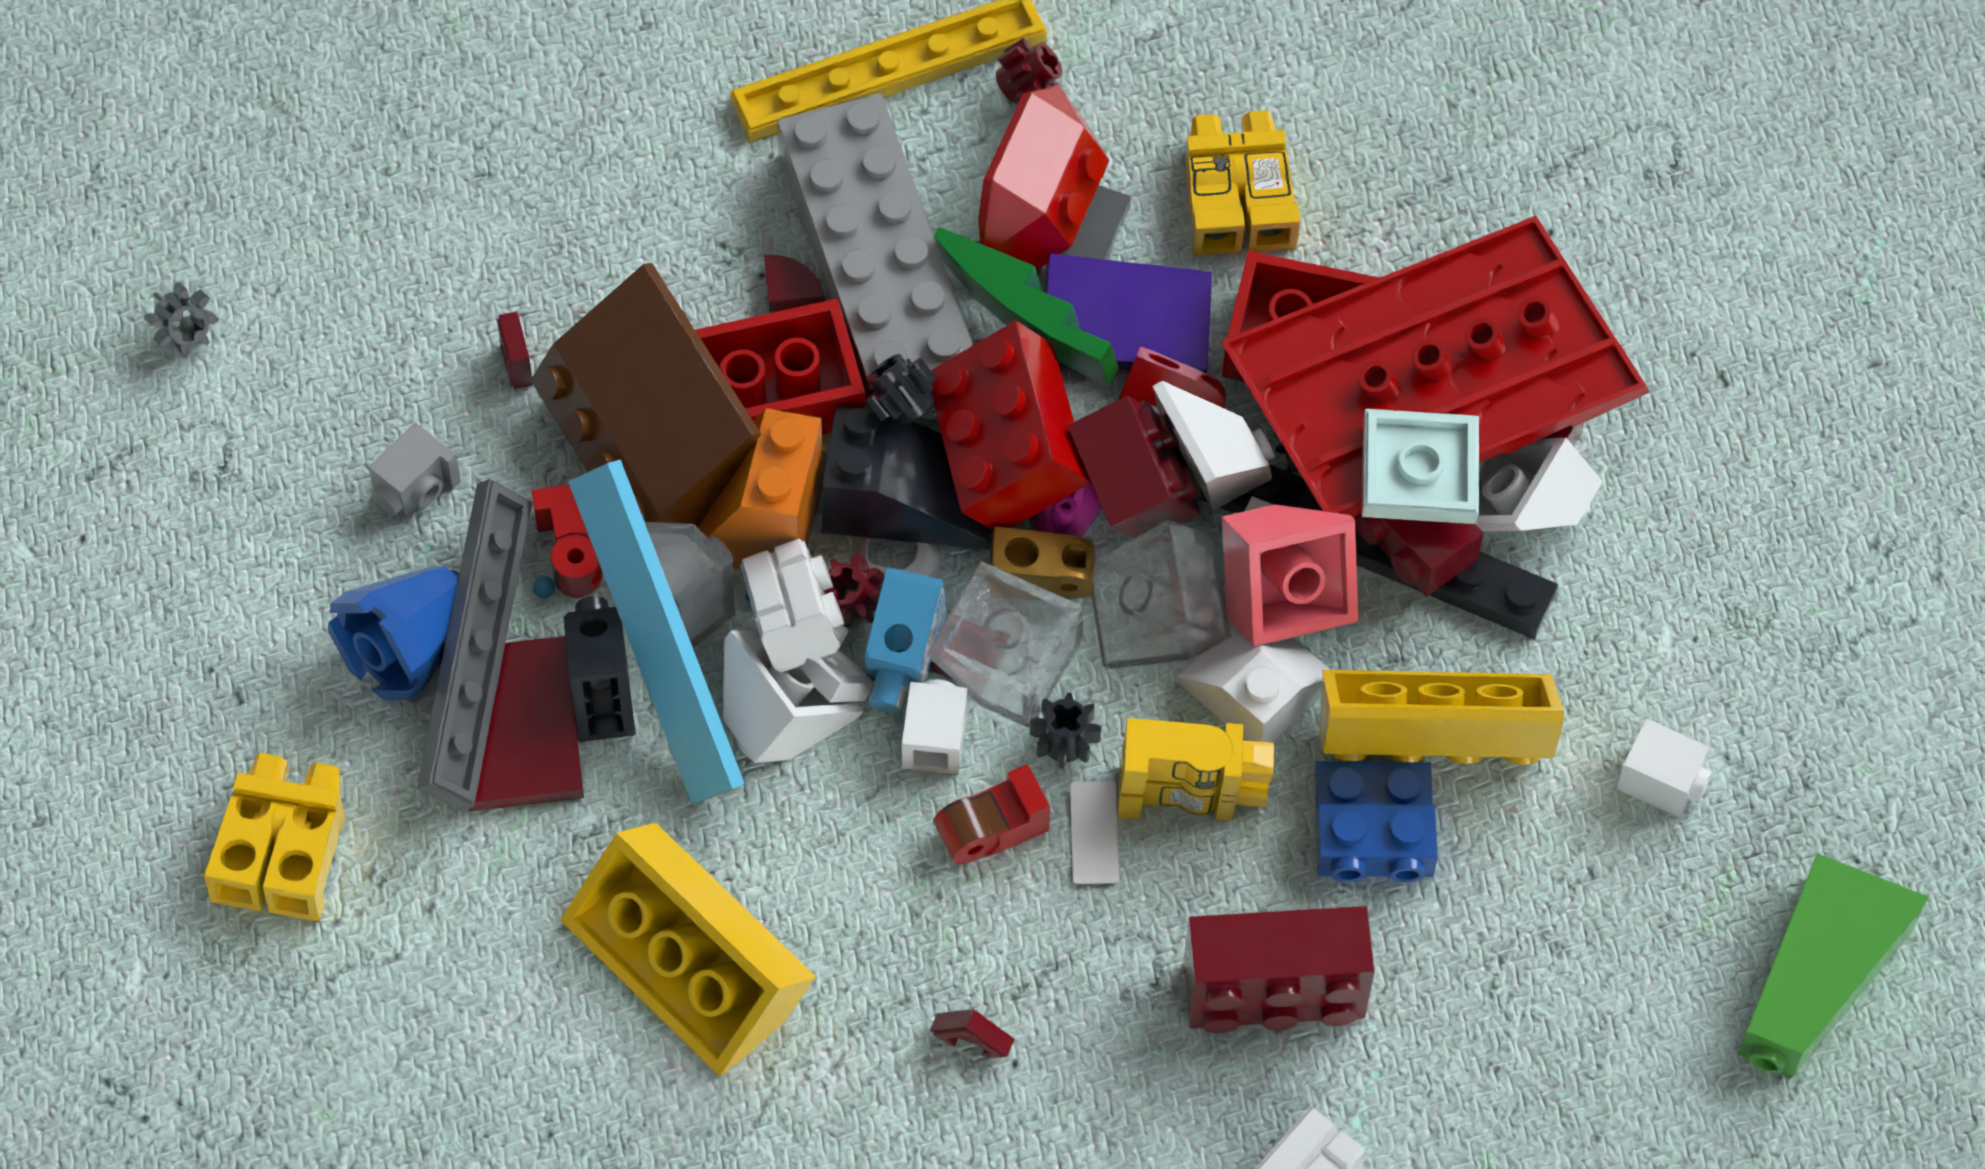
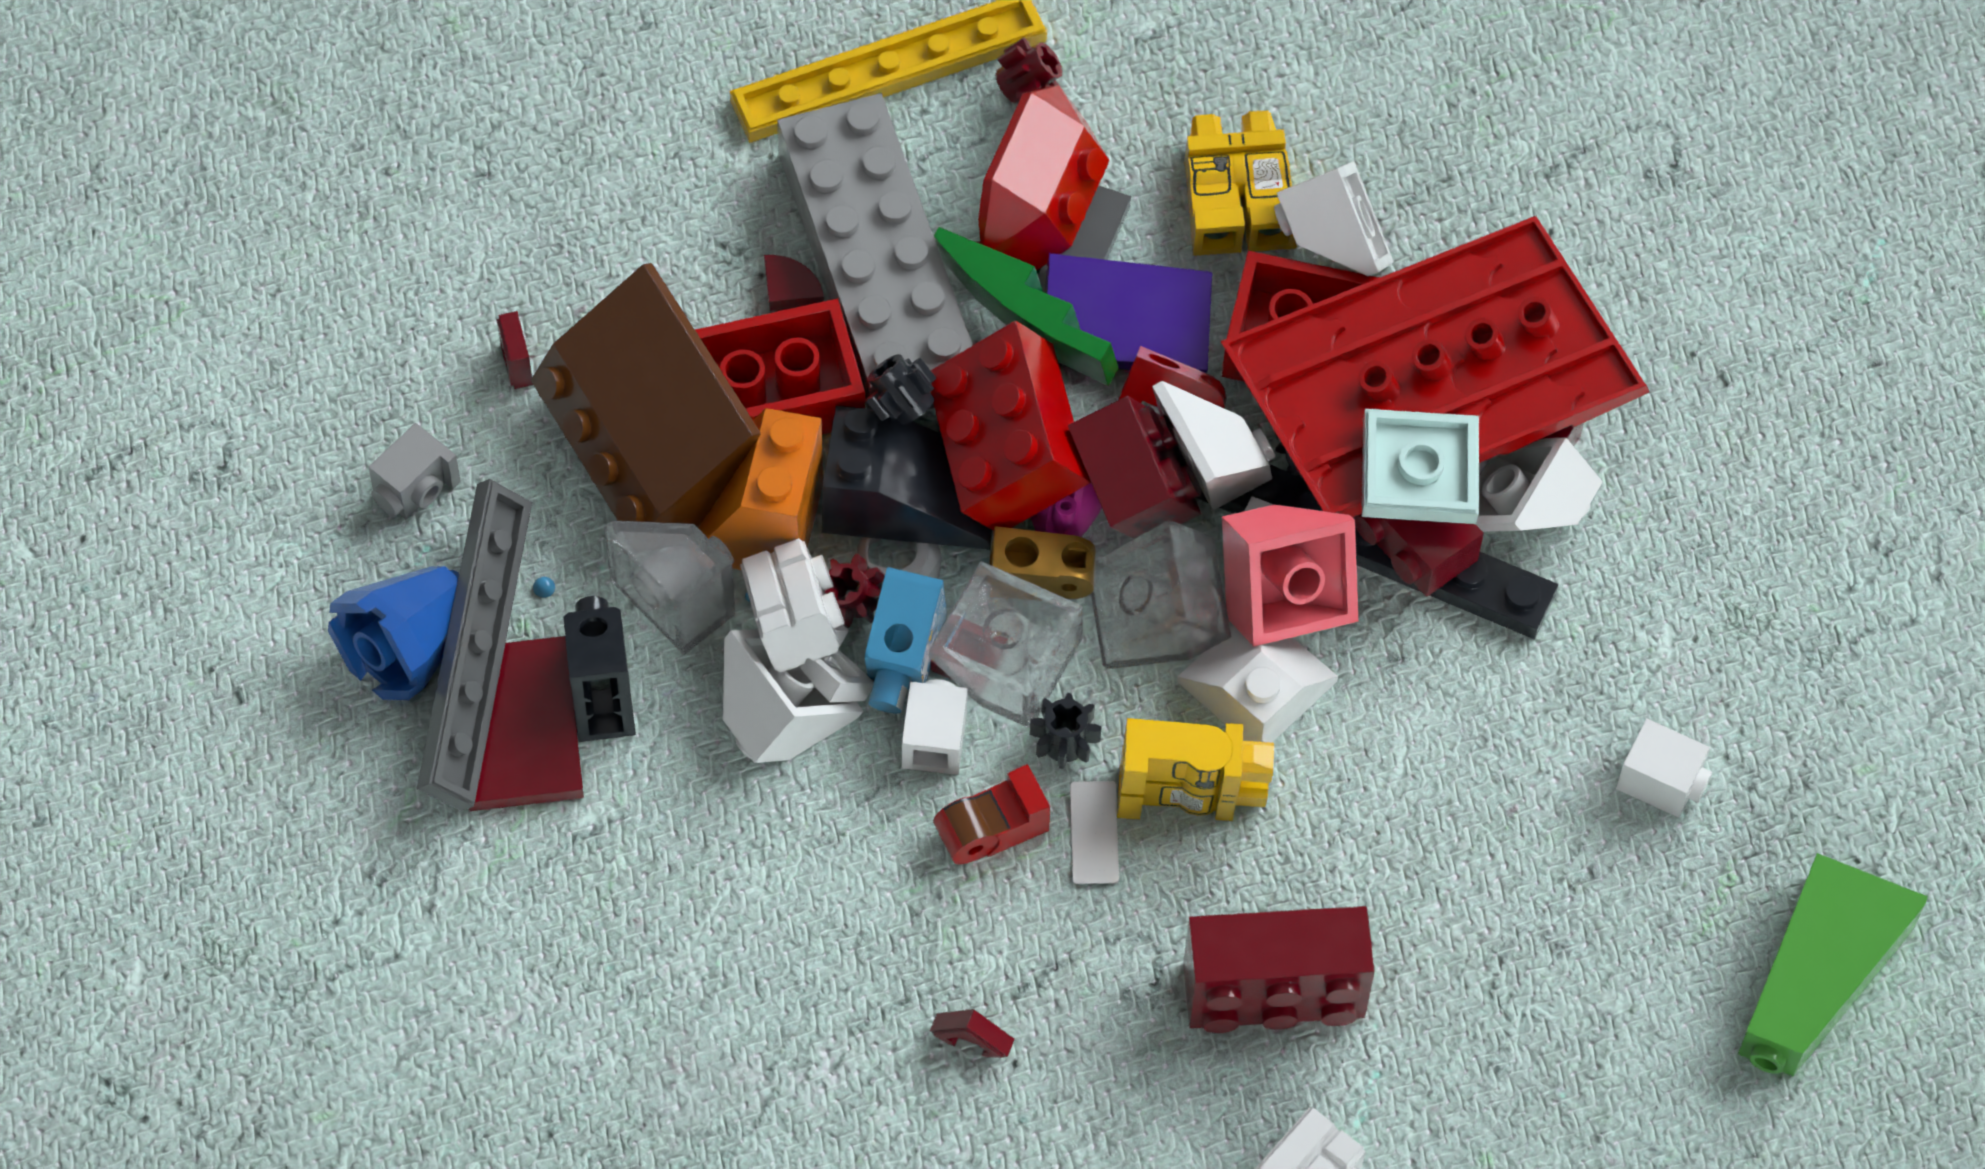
(191, 328): black gear -> none
(277, 840): yellow hips -> none
(573, 556): red leg -> none
(656, 632): medium azure tile -> none
(686, 946): yellow slope -> none
(1335, 220): none -> white slope
(1375, 820): blue plate -> none
(1439, 715): yellow slope -> none

